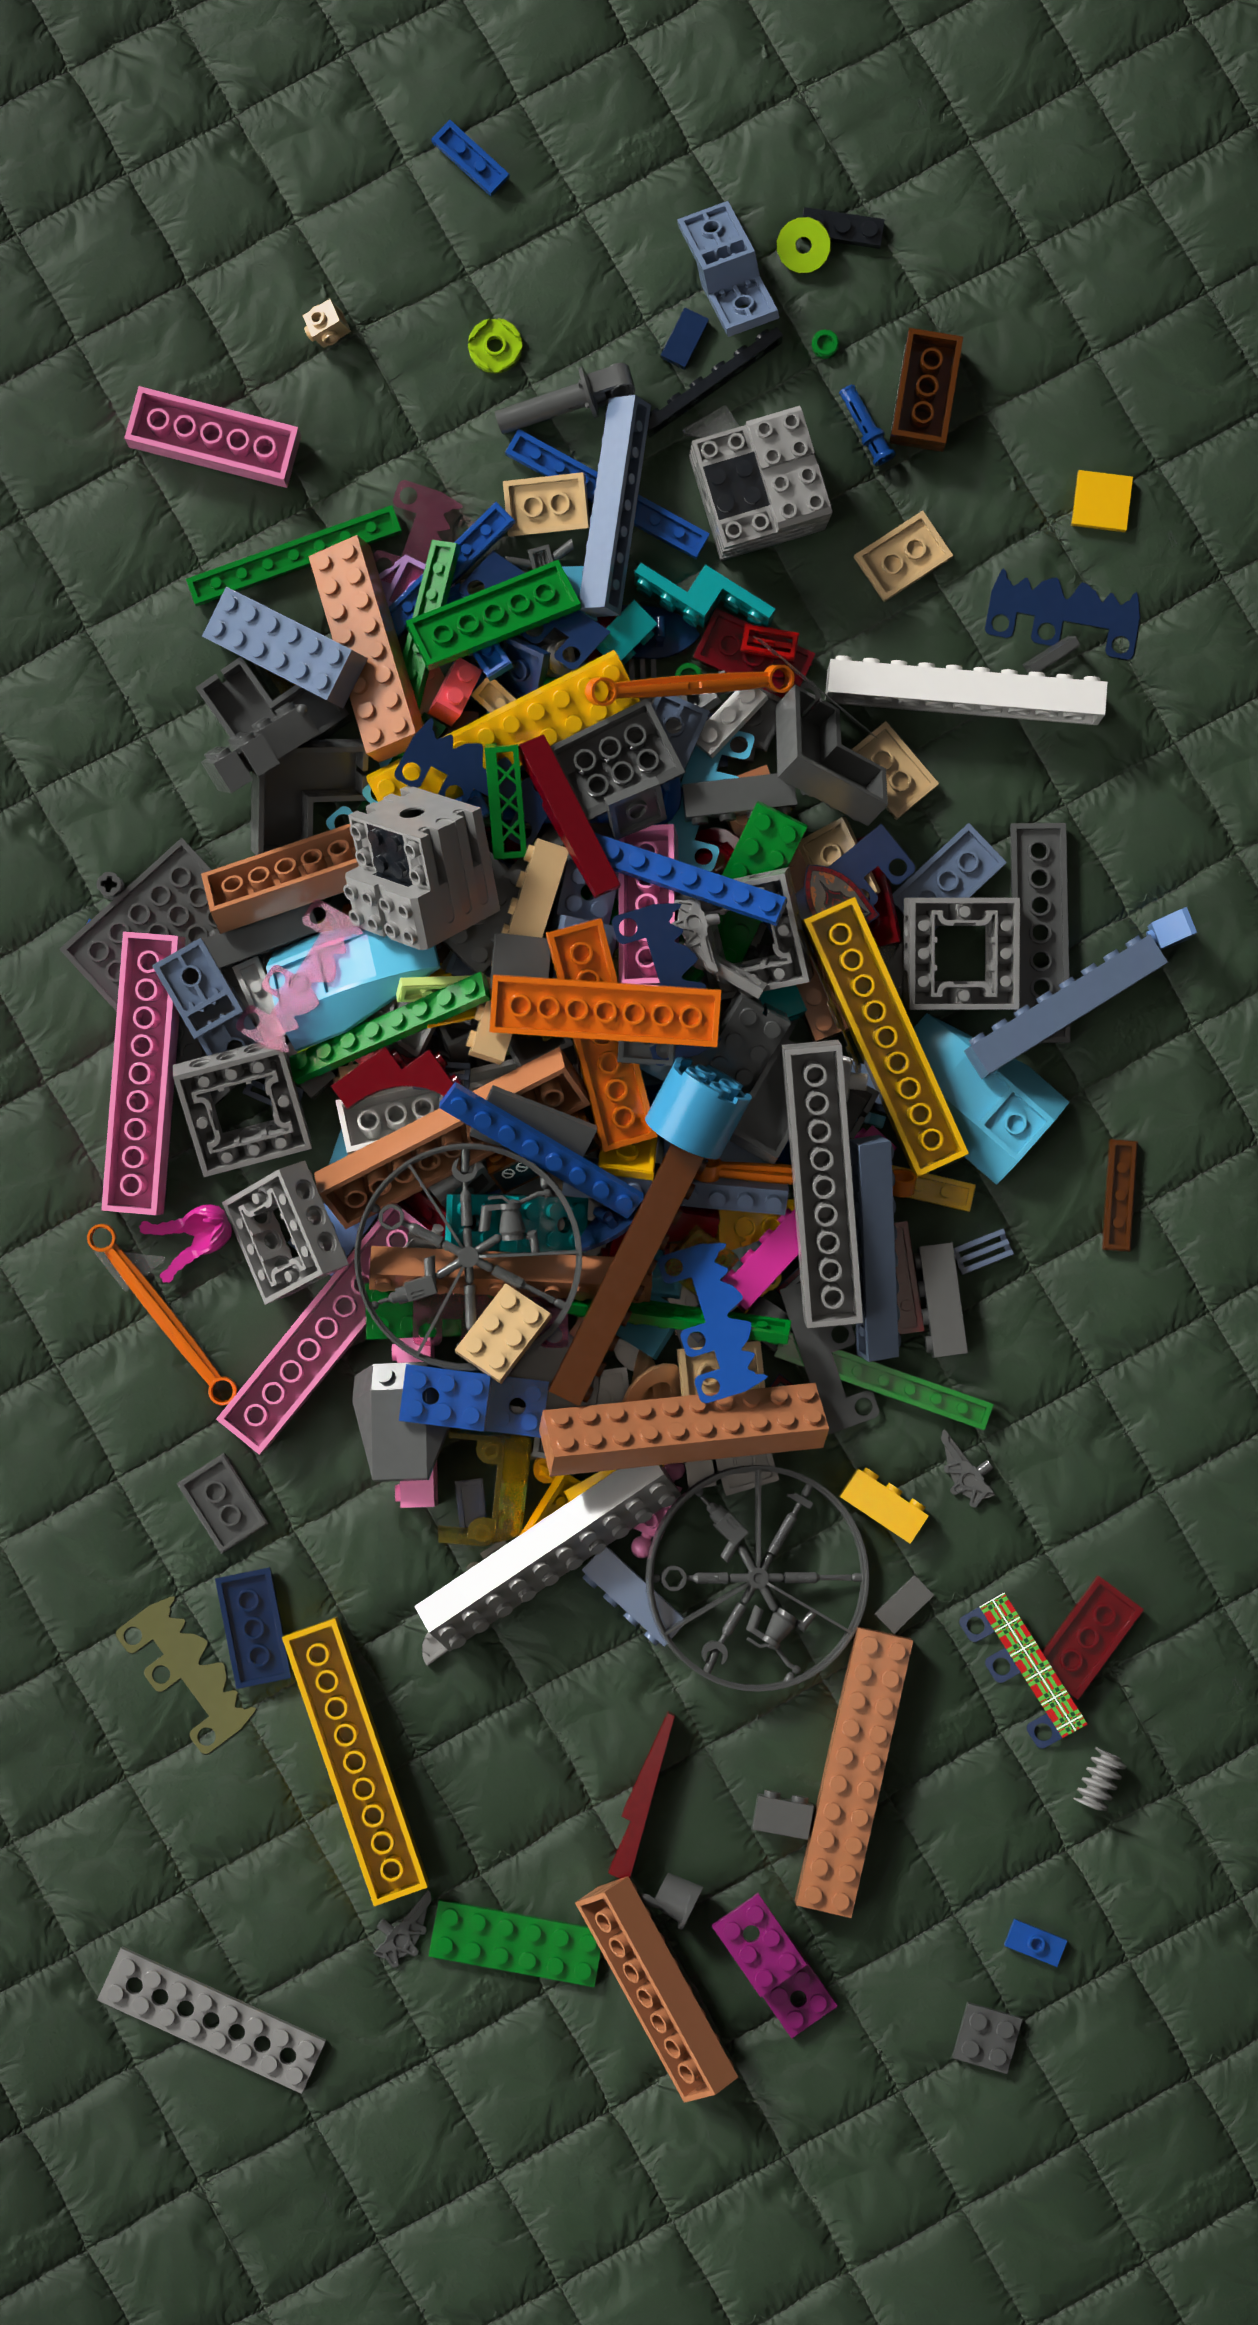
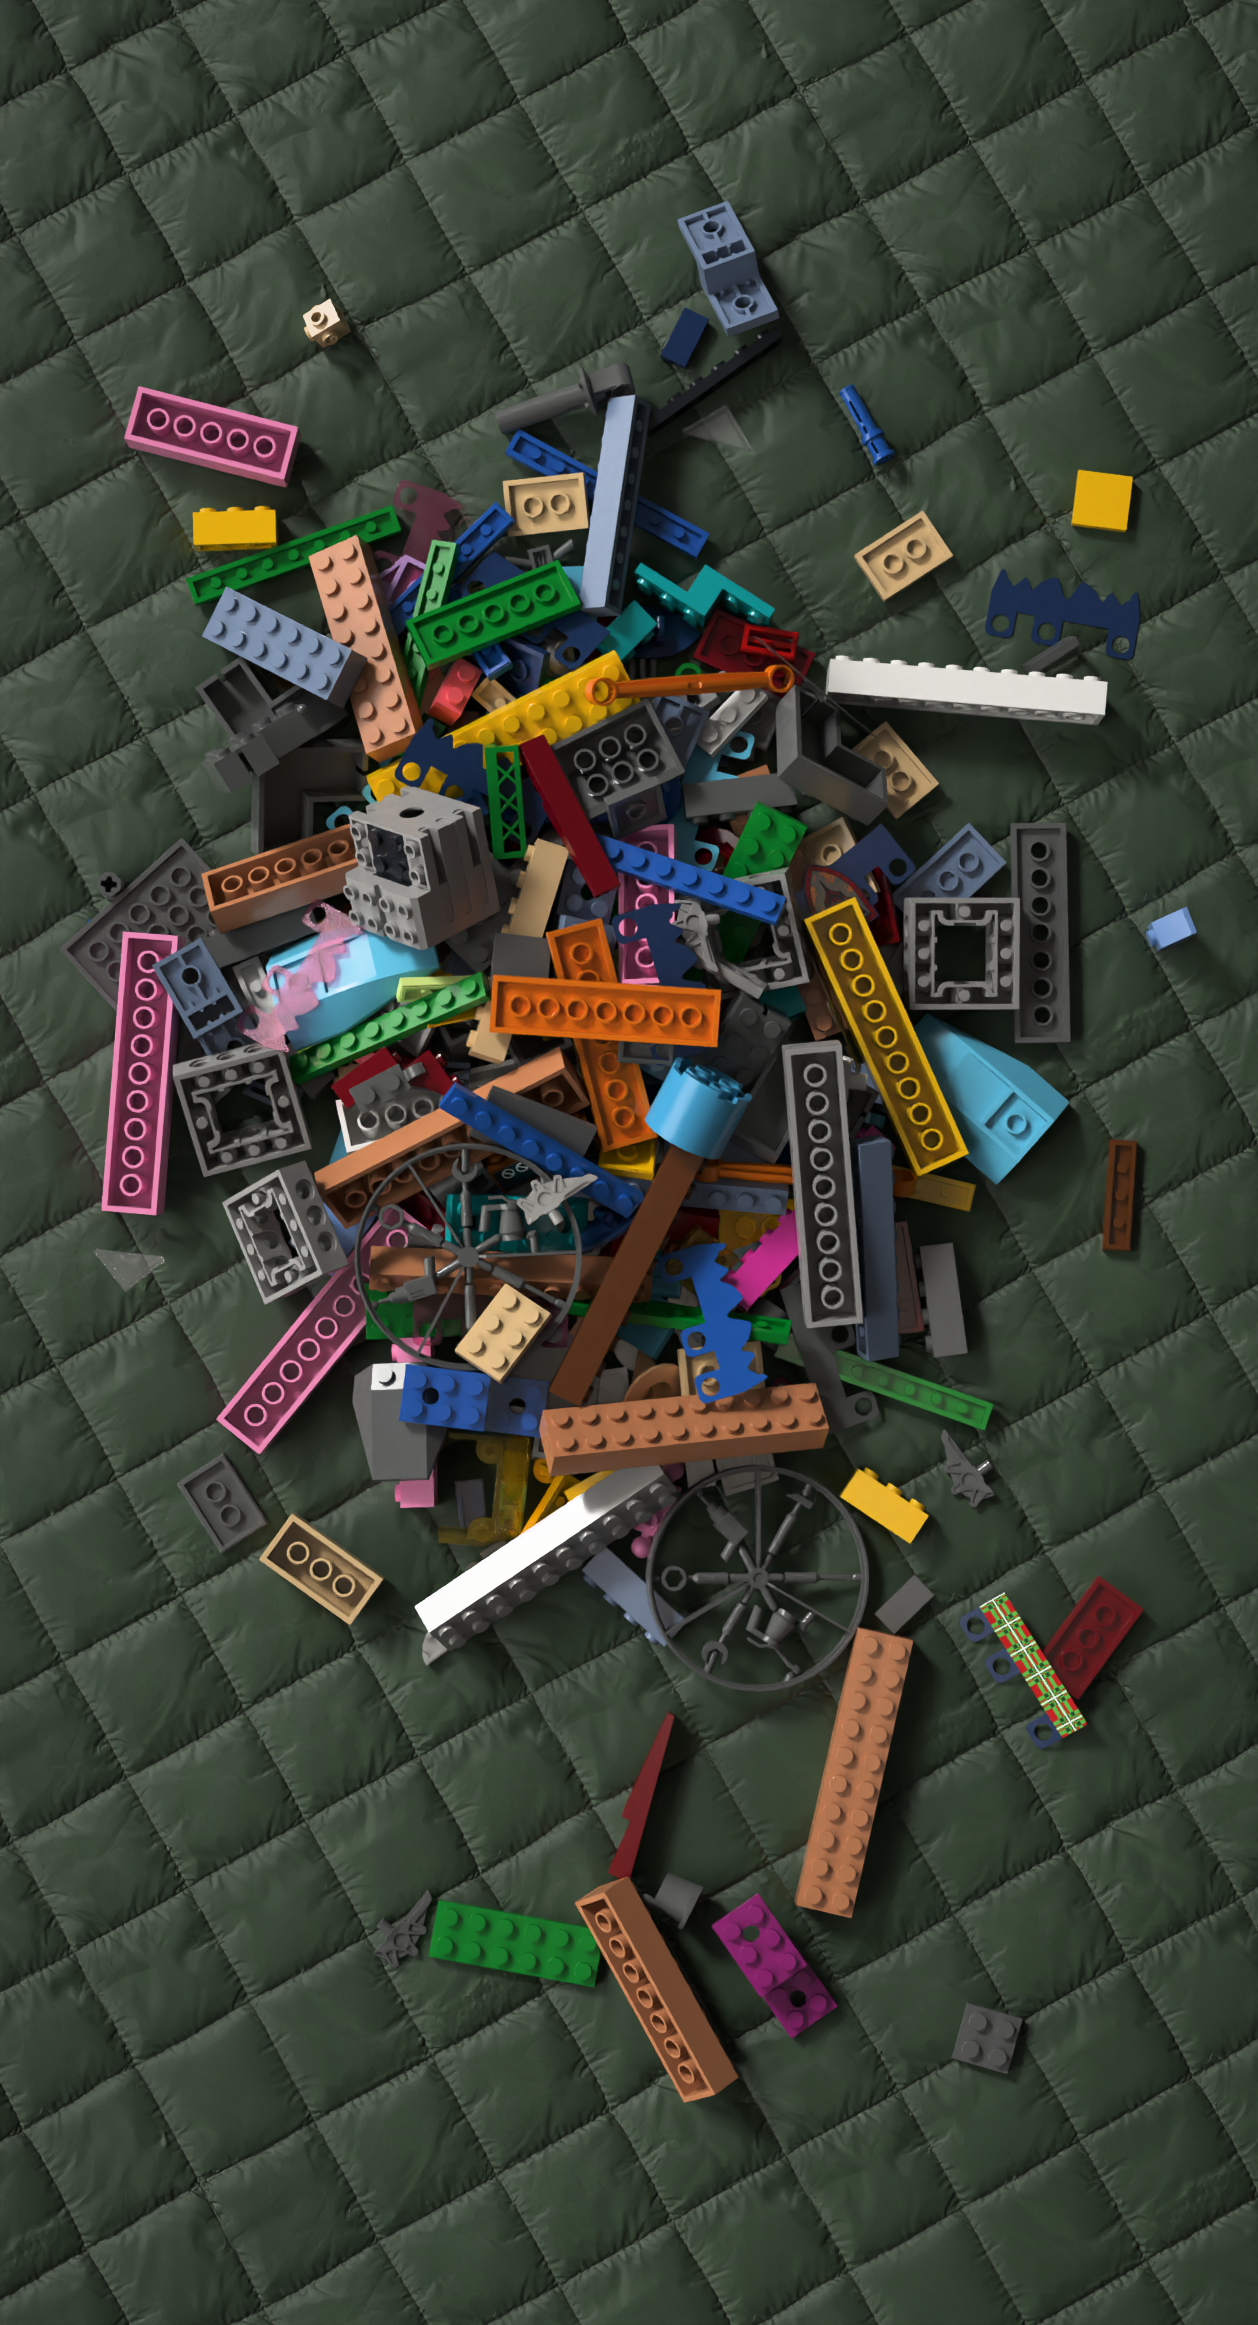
(162, 1314): orange piece -> none
(182, 1659): olive piece -> none
(205, 1223): dark pink hair -> none
(213, 2039): light grey plate -> none
(235, 529): none -> yellow brick
(253, 1627): dark blue plate -> none
(322, 1568): none -> tan brick
(355, 1761): yellow brick -> none
(385, 1086): none -> dark grey plate
(470, 158): blue plate -> none
(495, 361): lime tile -> none
(547, 1197): none -> light grey piece
(760, 483): light grey piece -> none
(783, 1815): dark grey brick -> none
(788, 251): lime tile -> none
(825, 344): green tile -> none
(849, 228): black plate -> none
(926, 389): reddish brown brick -> none
(1003, 1243): sand blue tile -> none
(1035, 1942): blue plate -> none
(1064, 1006): sand blue brick -> none
(1101, 1780): light grey piece -> none

